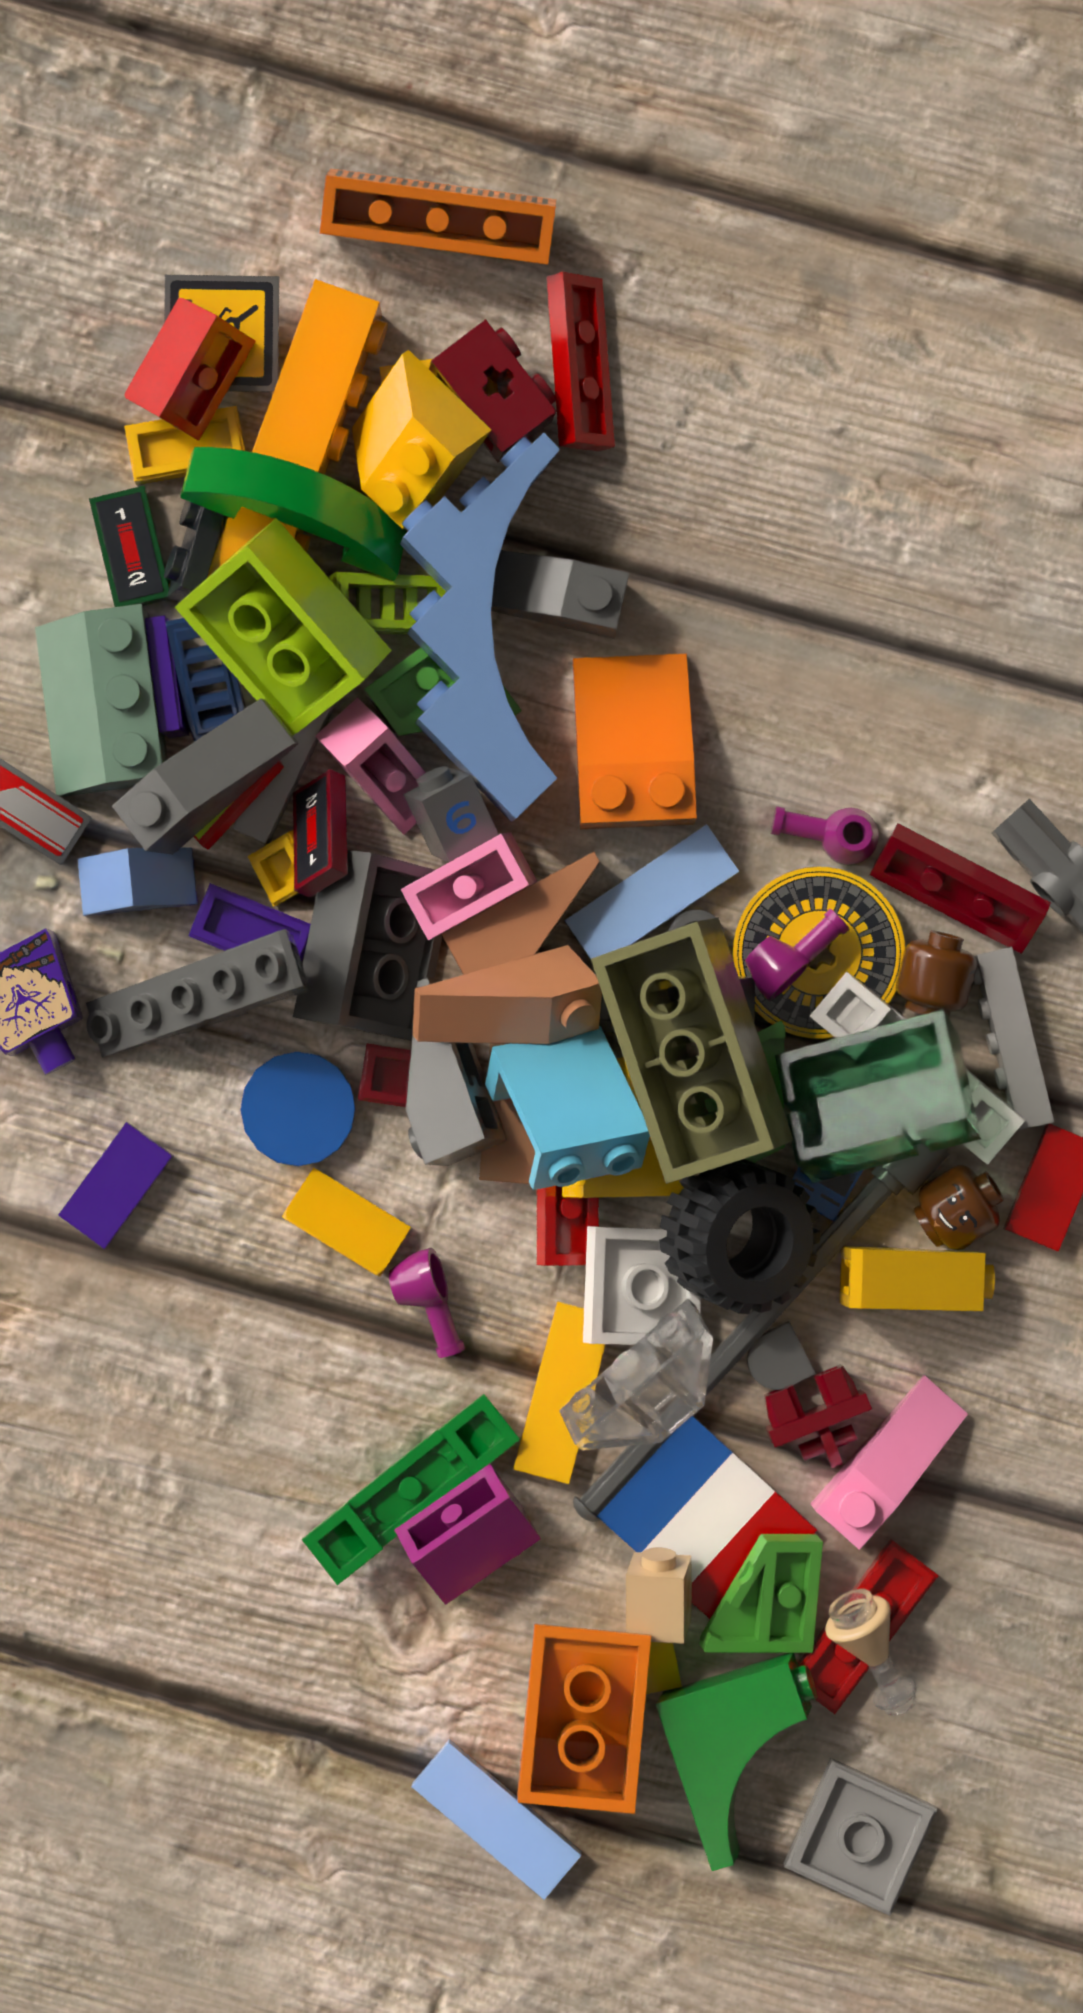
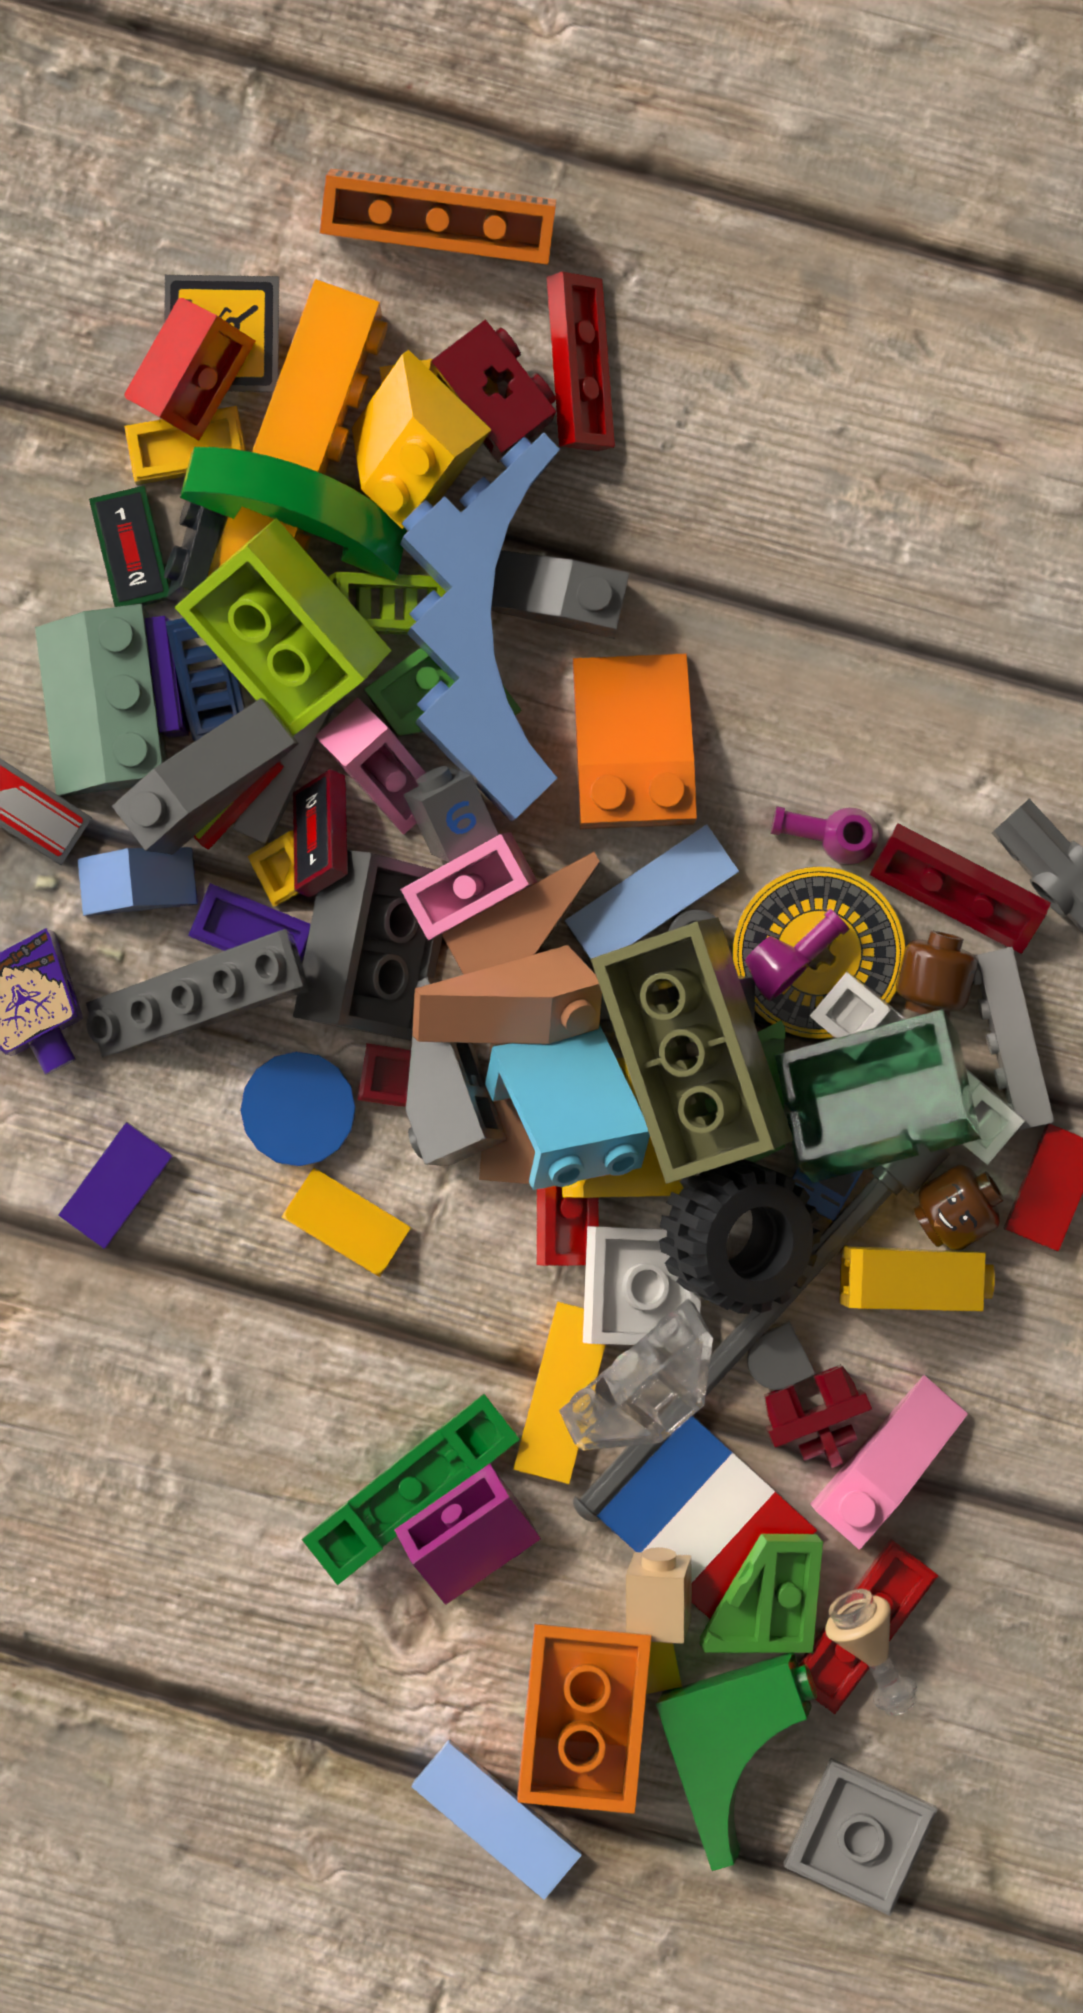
(423, 1283): magenta bar -> none

